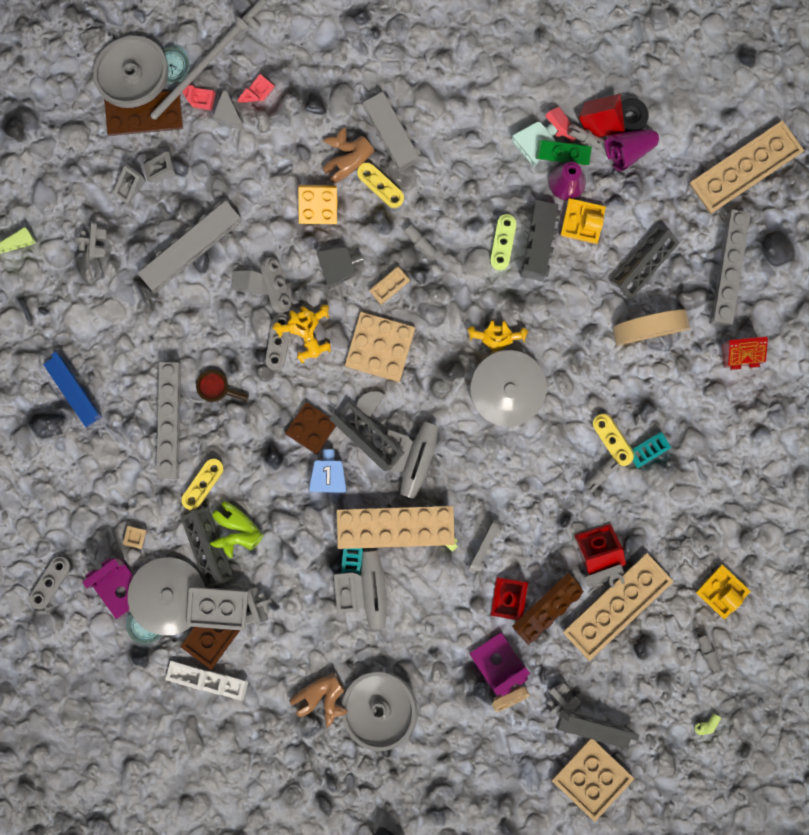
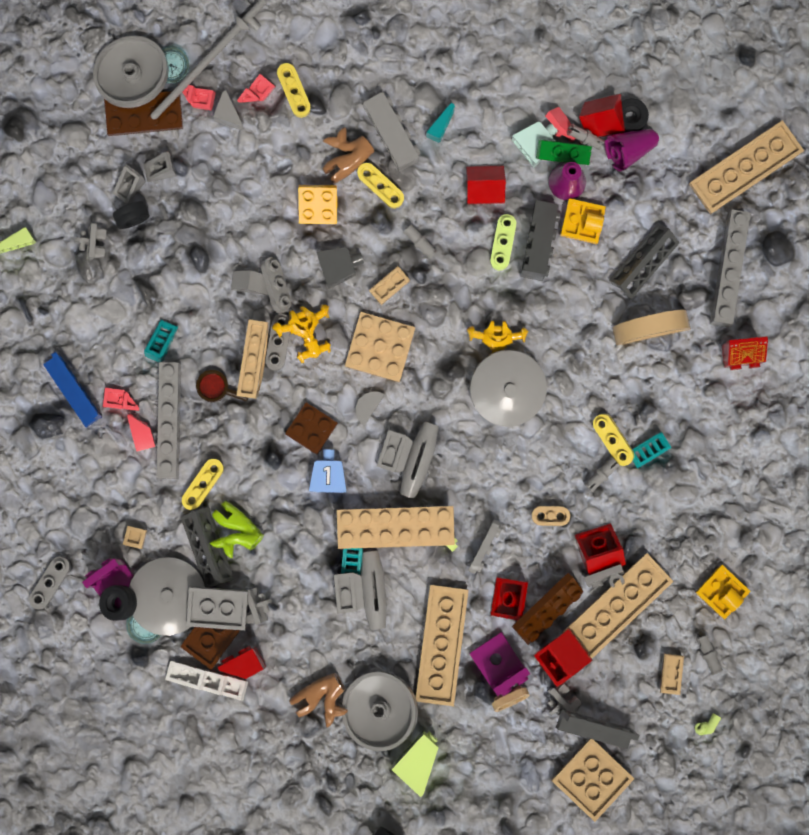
(118, 400): none -> coral slope
(127, 598): none -> black tyre
(131, 215): none -> black tyre
(141, 433): none -> coral slope
(159, 357): none -> teal slope
(190, 246): light grey brick -> none
(245, 665): none -> red slope
(253, 359): none -> tan window
(290, 83): none -> light yellow plate
(366, 445): dark grey fence -> none
(417, 762): none -> yellowish green slope
(439, 127): none -> teal slope
(441, 645): none -> tan plate
(485, 184): none -> red slope
(550, 516): none -> tan plate
(563, 657): none -> red slope
(671, 674): none -> tan plate

